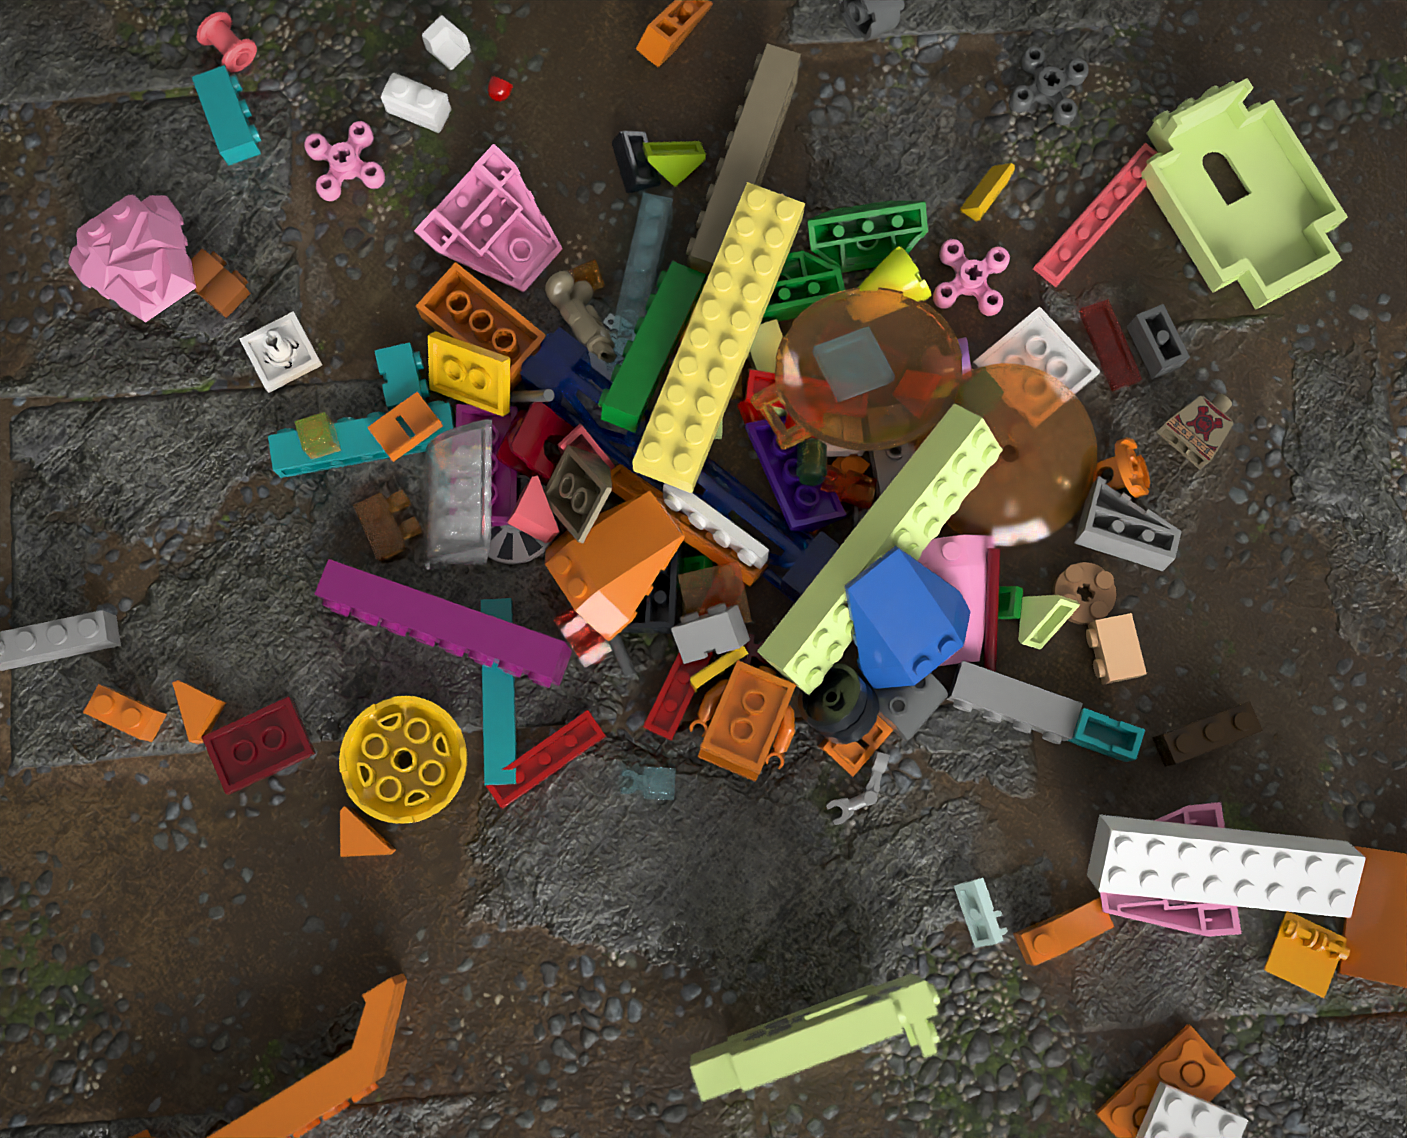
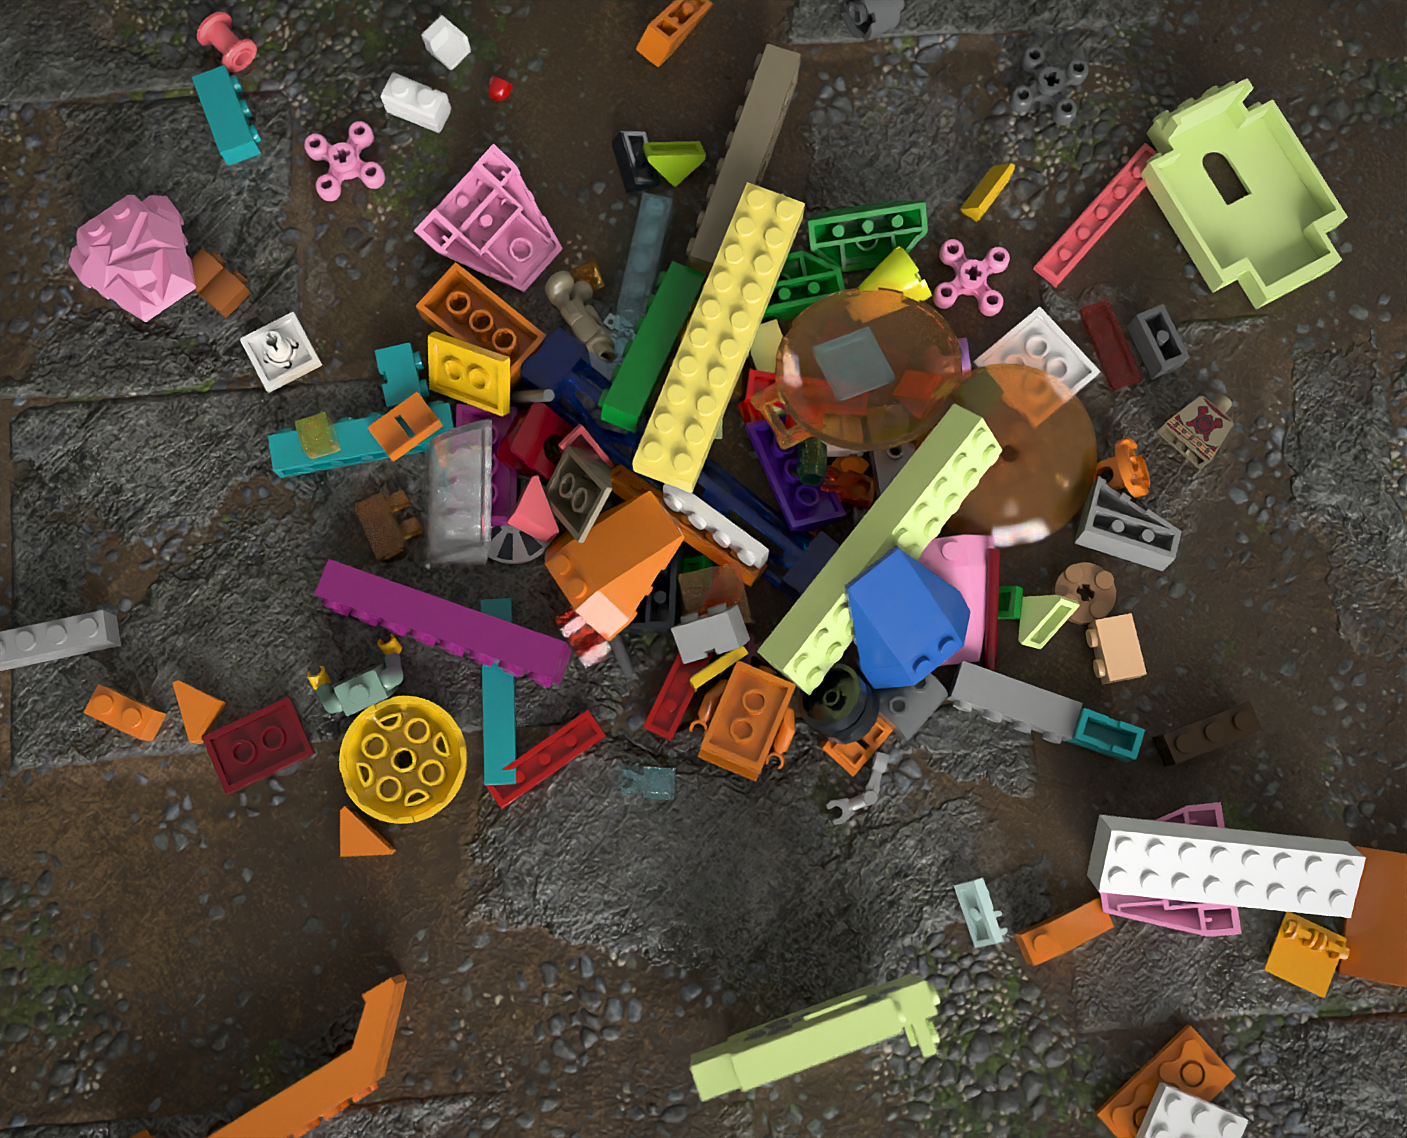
(364, 687): none -> sand green torso

